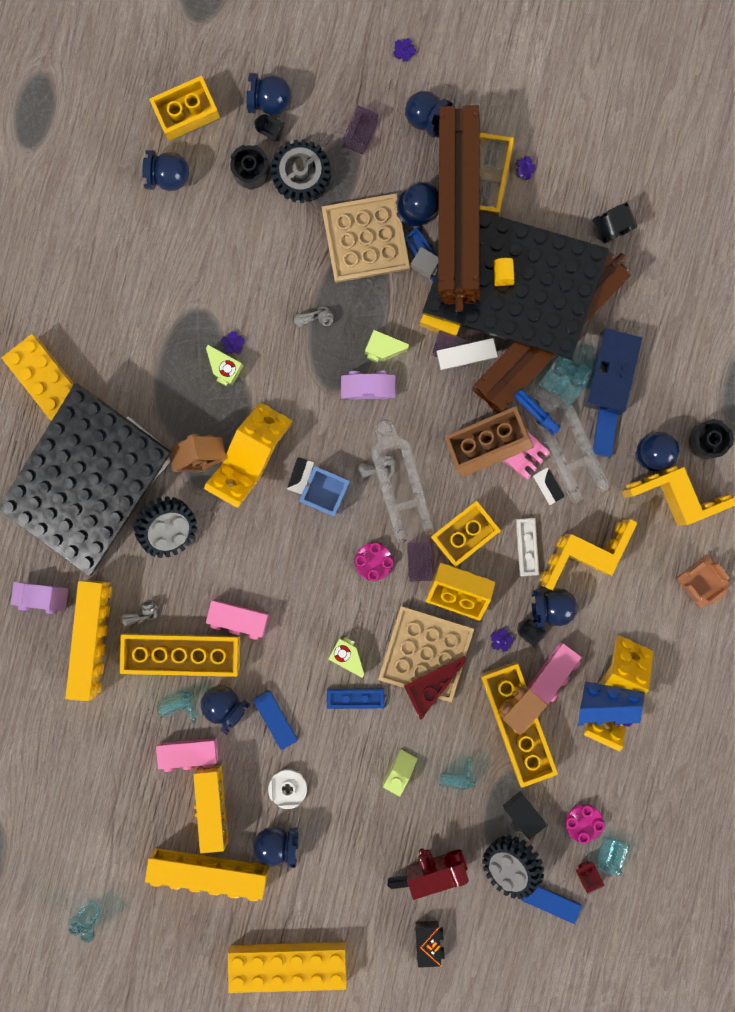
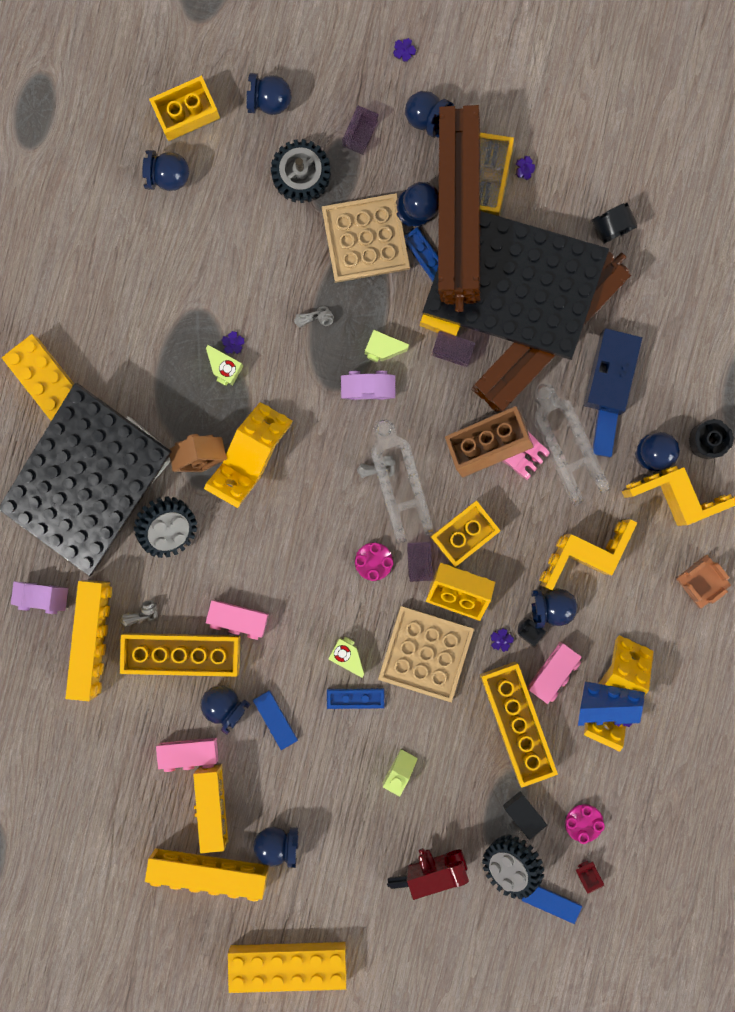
(86, 930): clear light blue piece -> none
(177, 703): clear light blue piece -> none
(251, 156): black brick -> none
(269, 126): black plate -> none
(279, 796): white plate -> none
(300, 475): sticker -> none
(325, 492): medium blue piece -> none
(425, 263): light grey brick -> none
(427, 688): dark red wing -> none
(428, 944): black brick -> none
(458, 781): clear light blue piece -> none
(466, 354): white tile -> none
(503, 271): yellow piece -> none
(521, 709): medium nougat brick -> none
(527, 547): white tile -> none
(542, 416): blue axle -> none
(548, 486): sticker -> none
(566, 378): clear light blue brick -> none
(612, 856): clear light blue piece -> none

